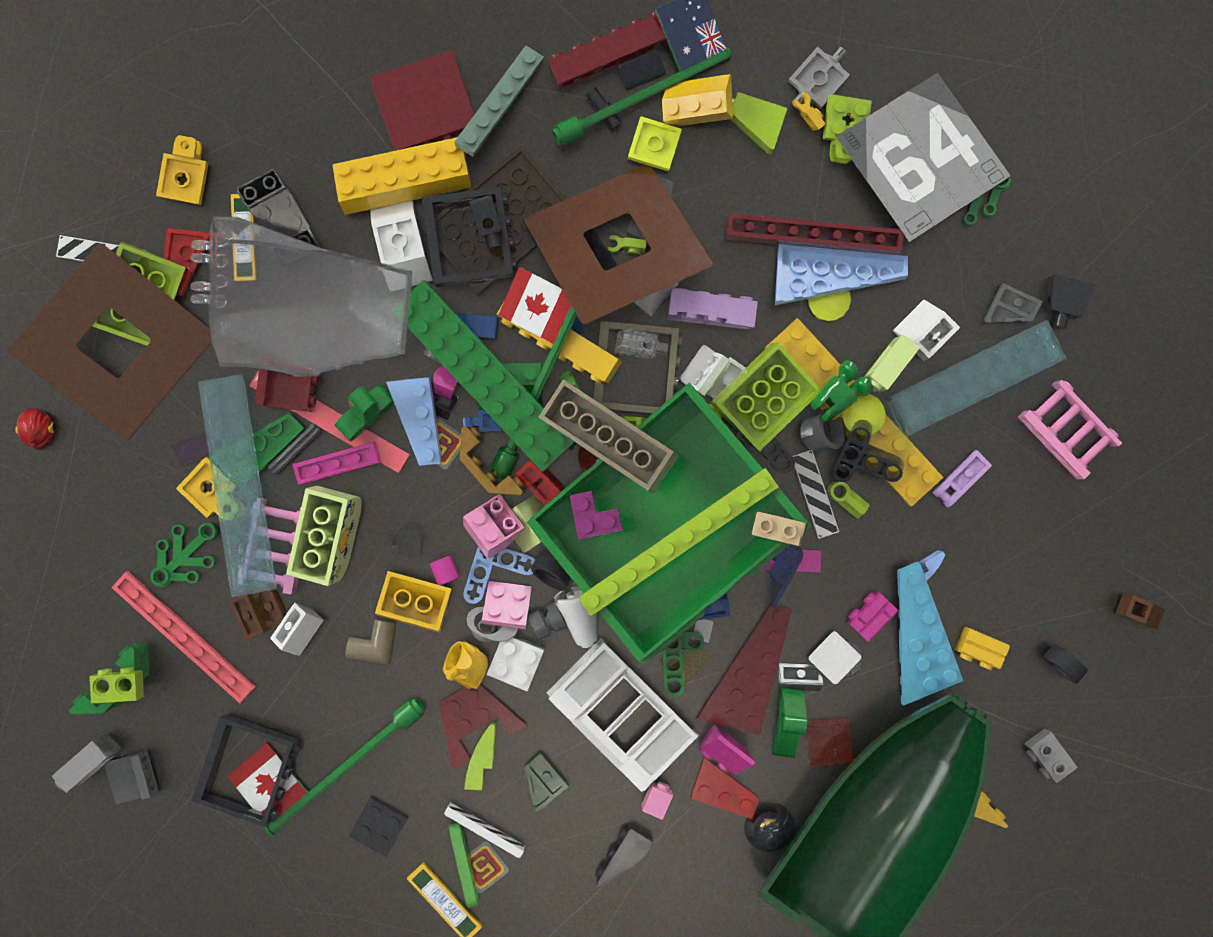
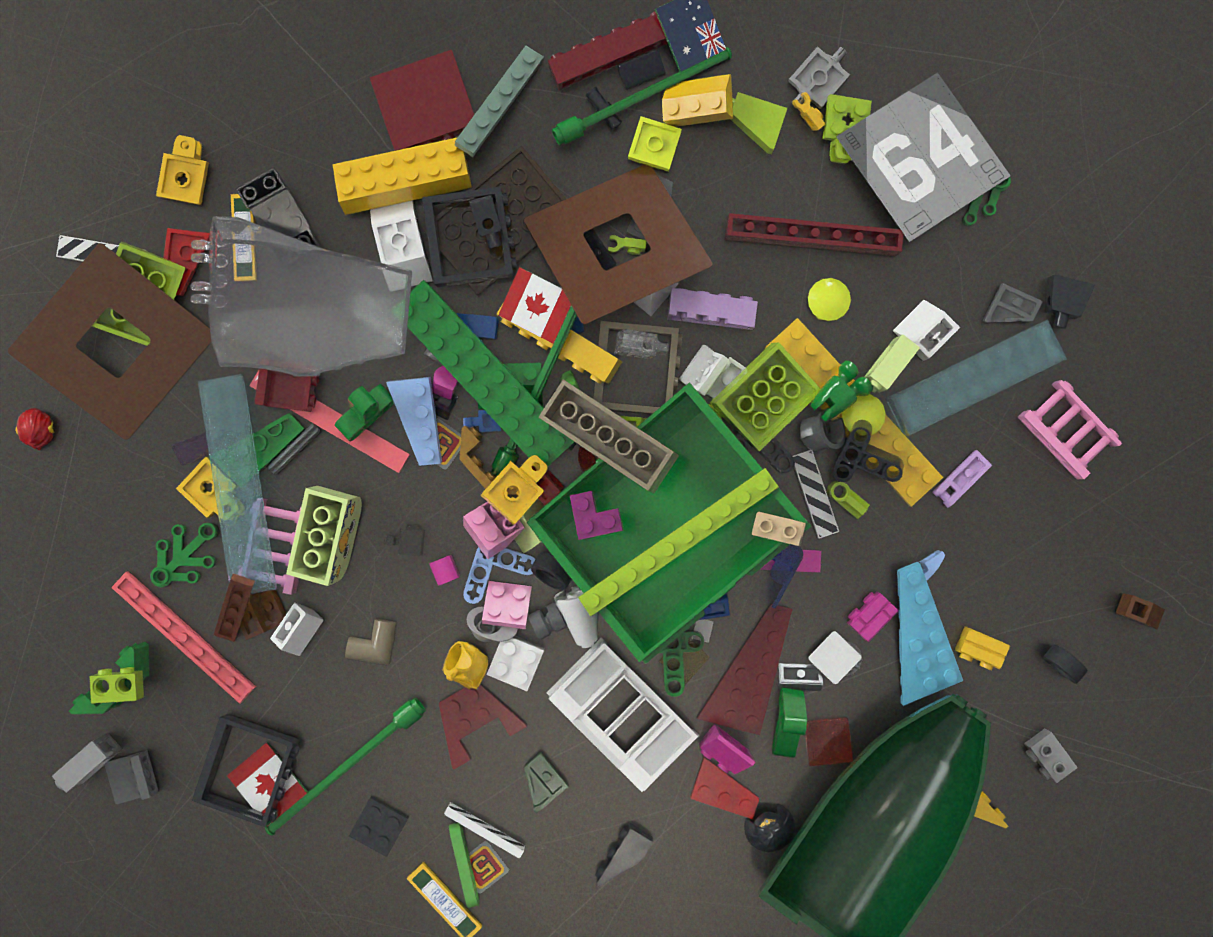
(233, 607): none -> copper plate
(336, 463): dark pink tile -> none
(413, 602): yellow slope -> none
(481, 759): lime slope -> none
(523, 480): none -> yellow plate
(657, 799): bright pink brick -> none
(818, 272): light blue wing -> none

